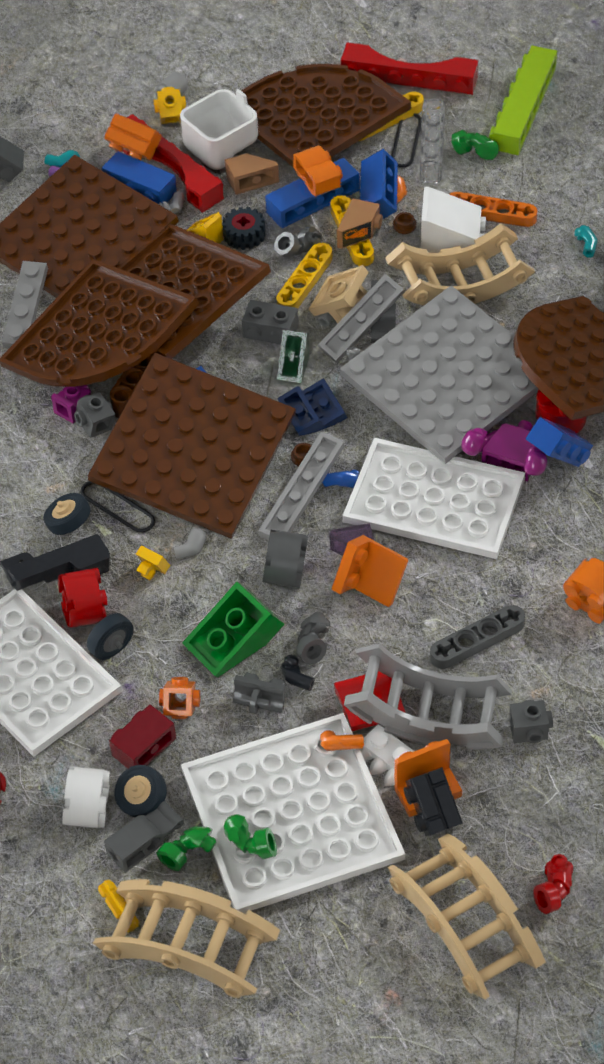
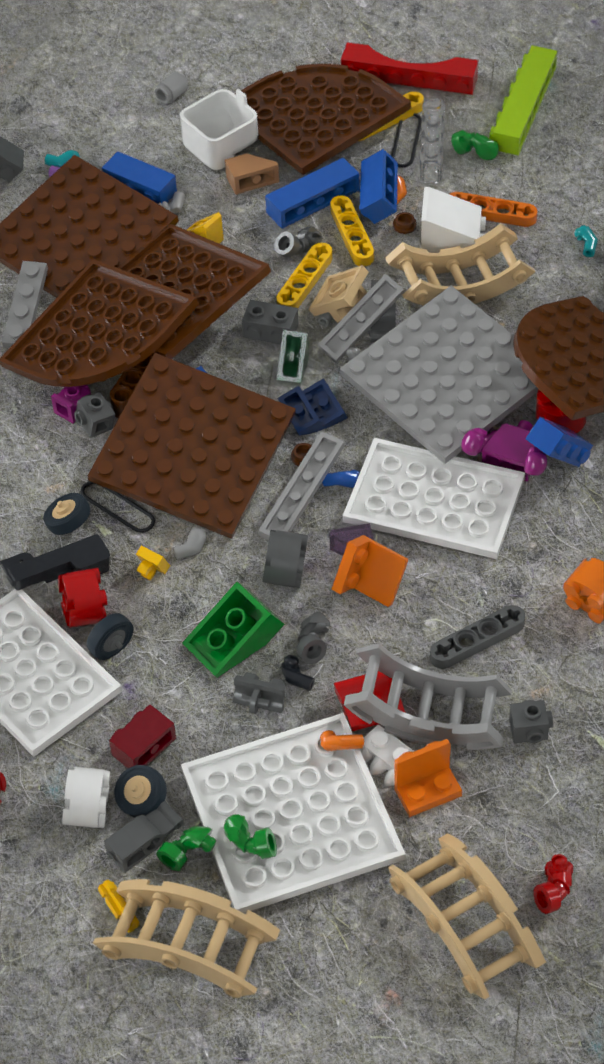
(132, 137): orange brick -> none
(169, 105): yellow brick -> none
(177, 707): orange brick -> none
(201, 186): red arch -> none
(243, 228): black wheel -> none
(317, 170): orange brick -> none
(358, 223): medium nougat slope -> none
(432, 802): black brick -> none

